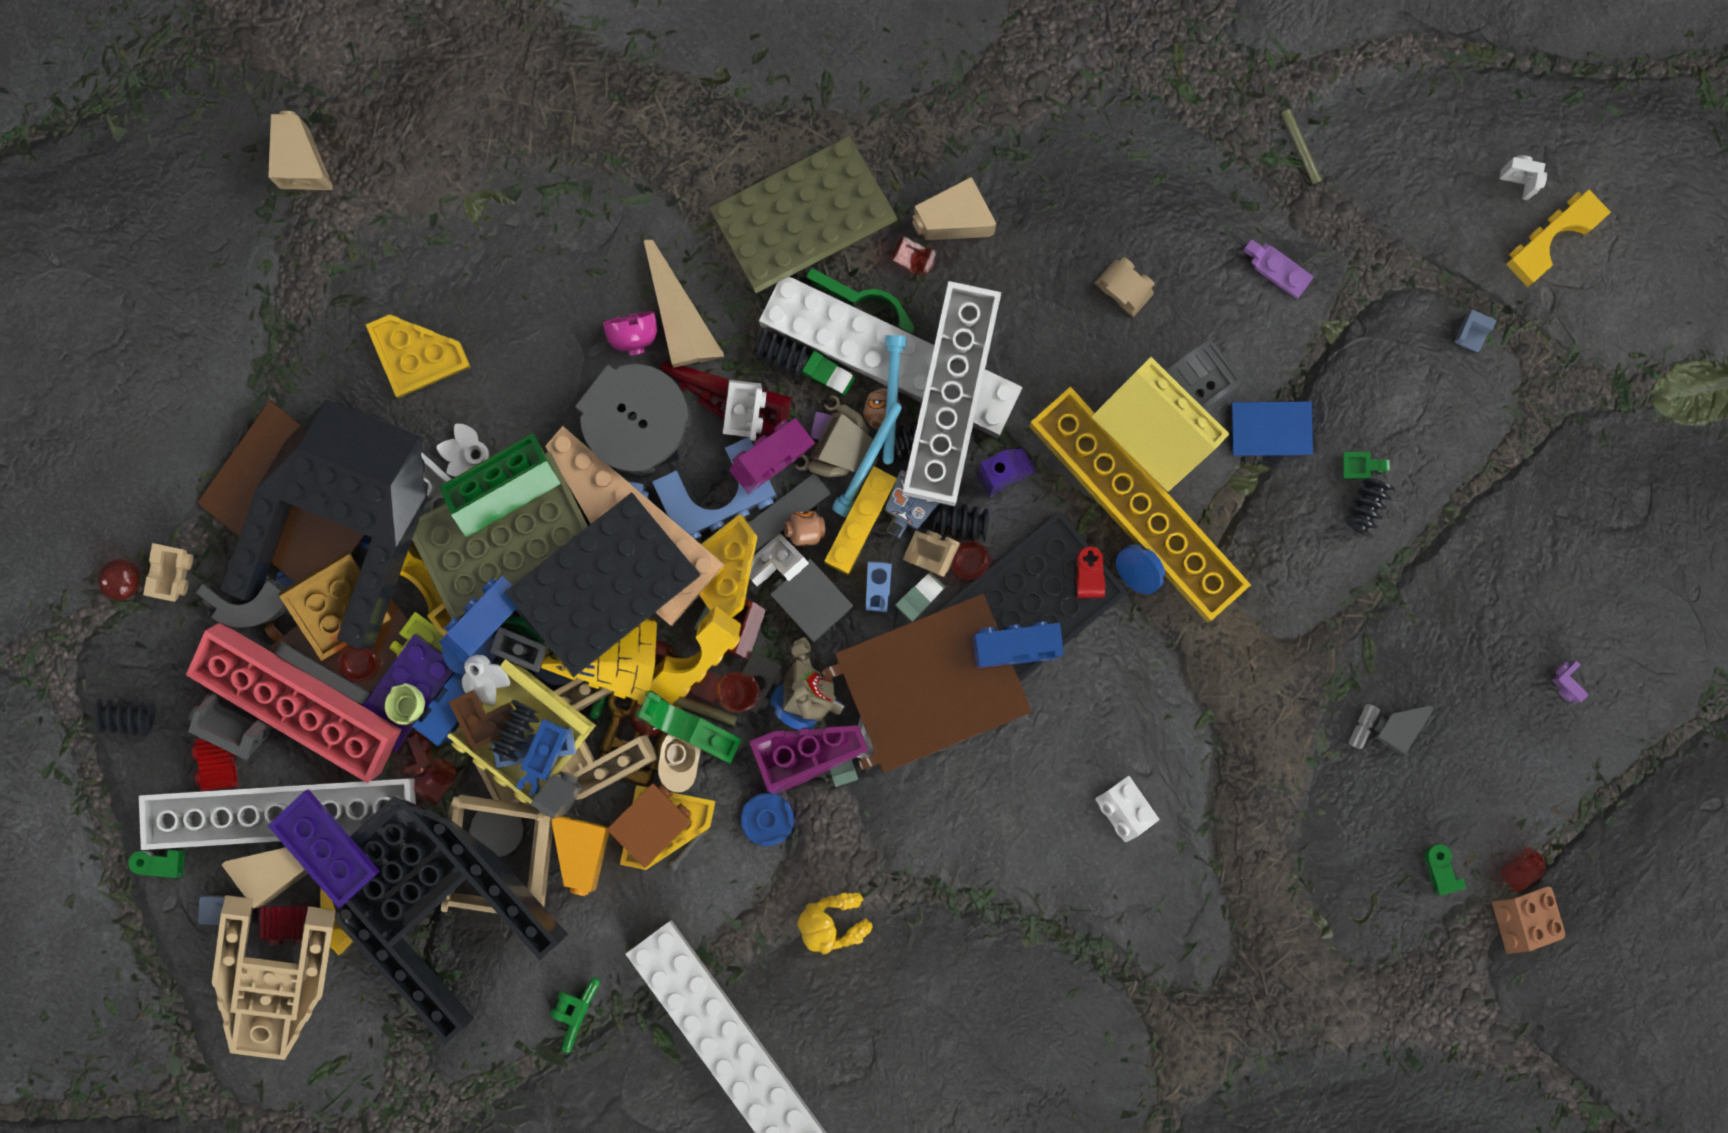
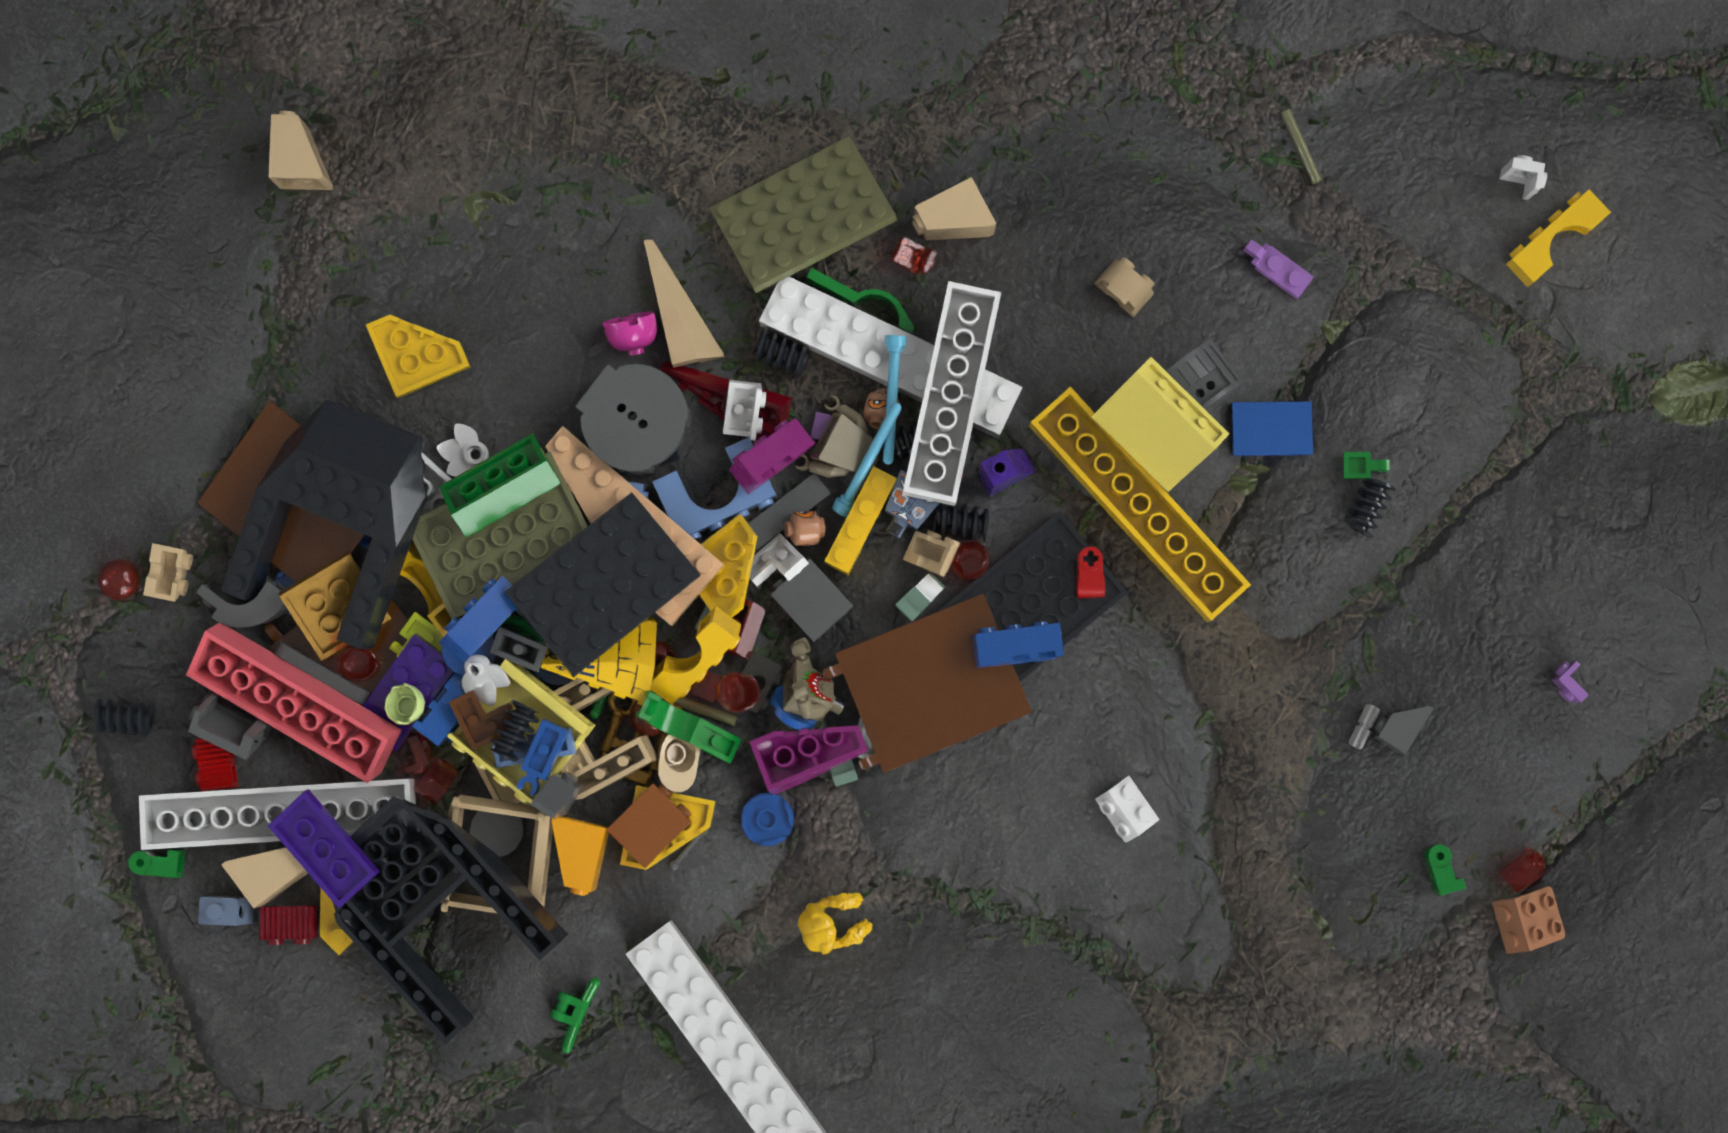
(267, 999): tan wedge -> none
(828, 374): green leg -> none
(878, 586): medium blue leg -> none
(1140, 569): blue tile -> none
(1474, 330): sand blue panel -> none

